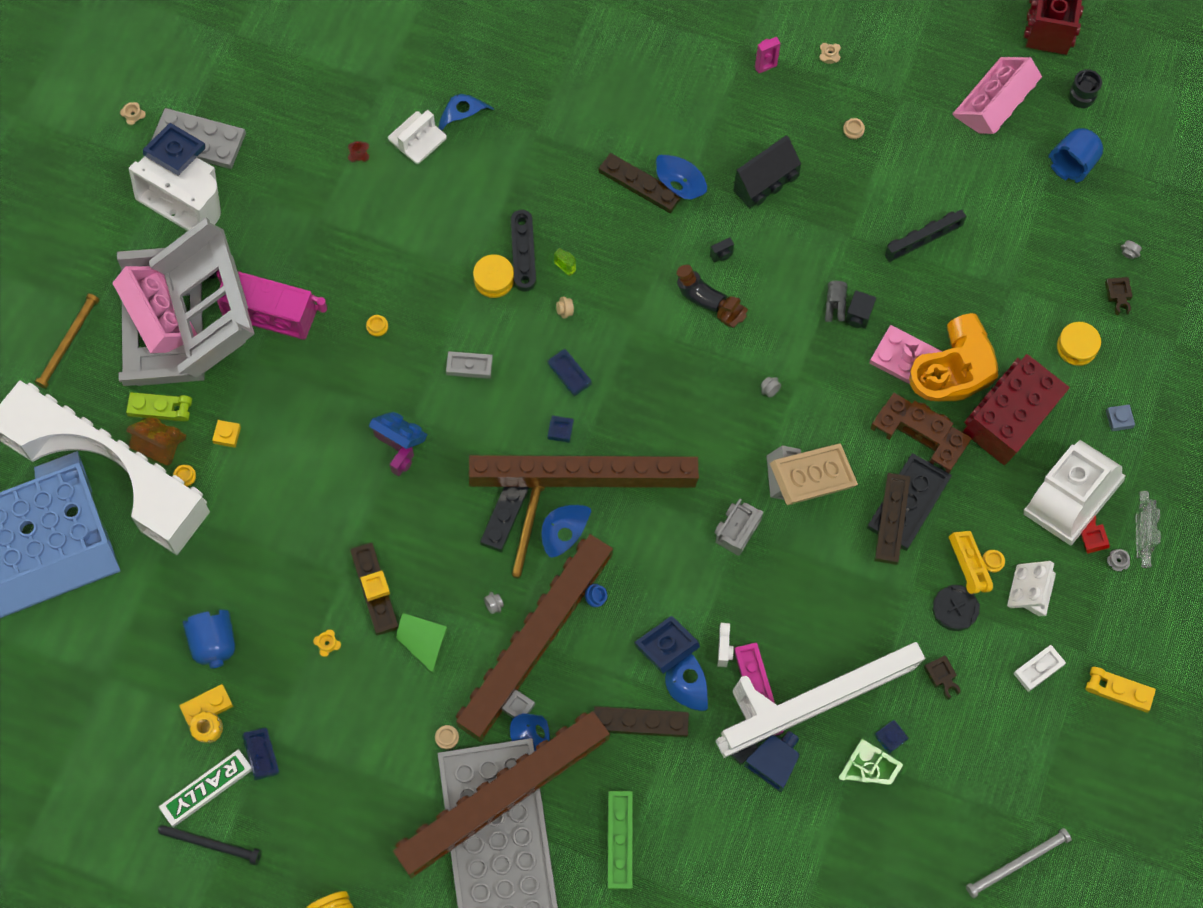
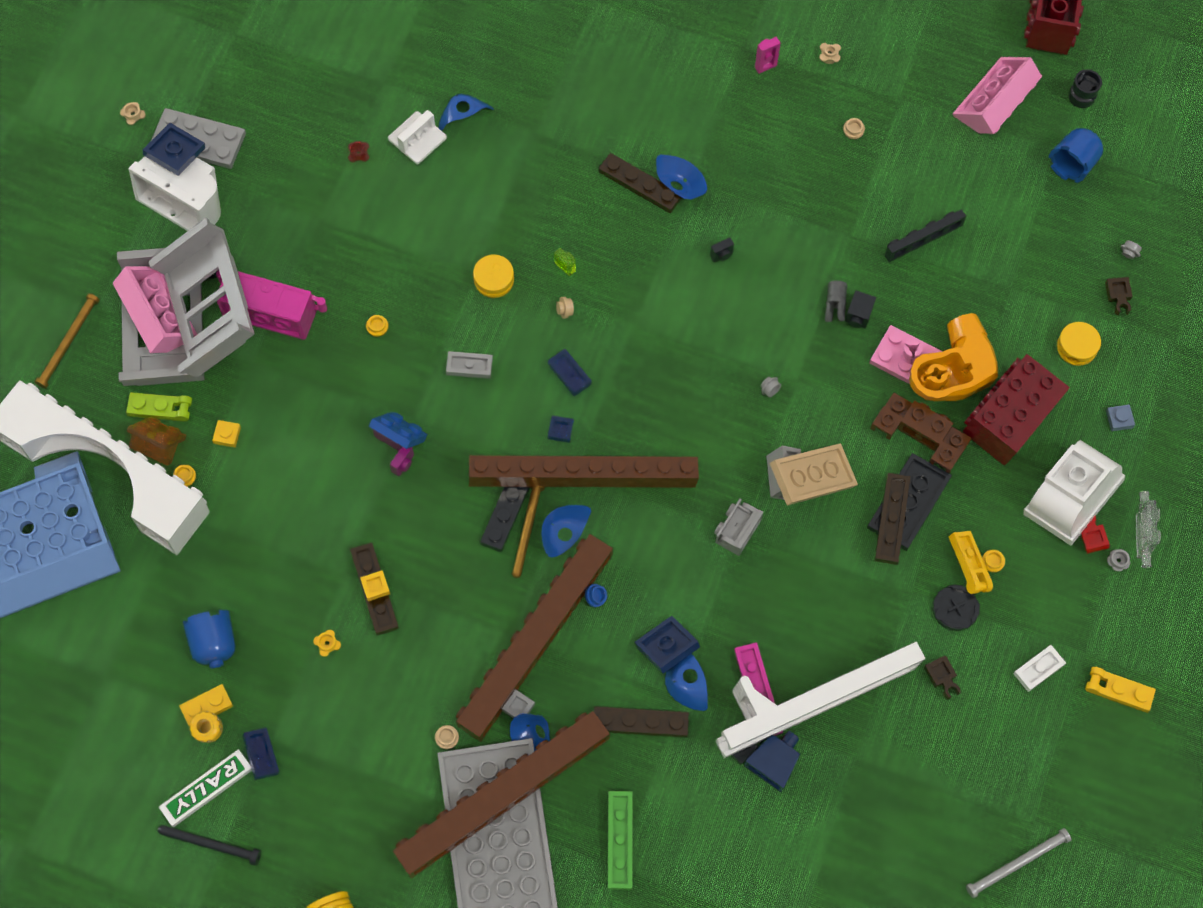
(422, 639): bright green slope -> none
(493, 603): light grey plate -> none
(523, 250): black plate -> none
(705, 296): piece -> none
(725, 651): white plate -> none
(767, 173): black slope -> none
(870, 765): slope -> none
(891, 736): clear blue plate -> none
(1032, 587): white bracket -> none

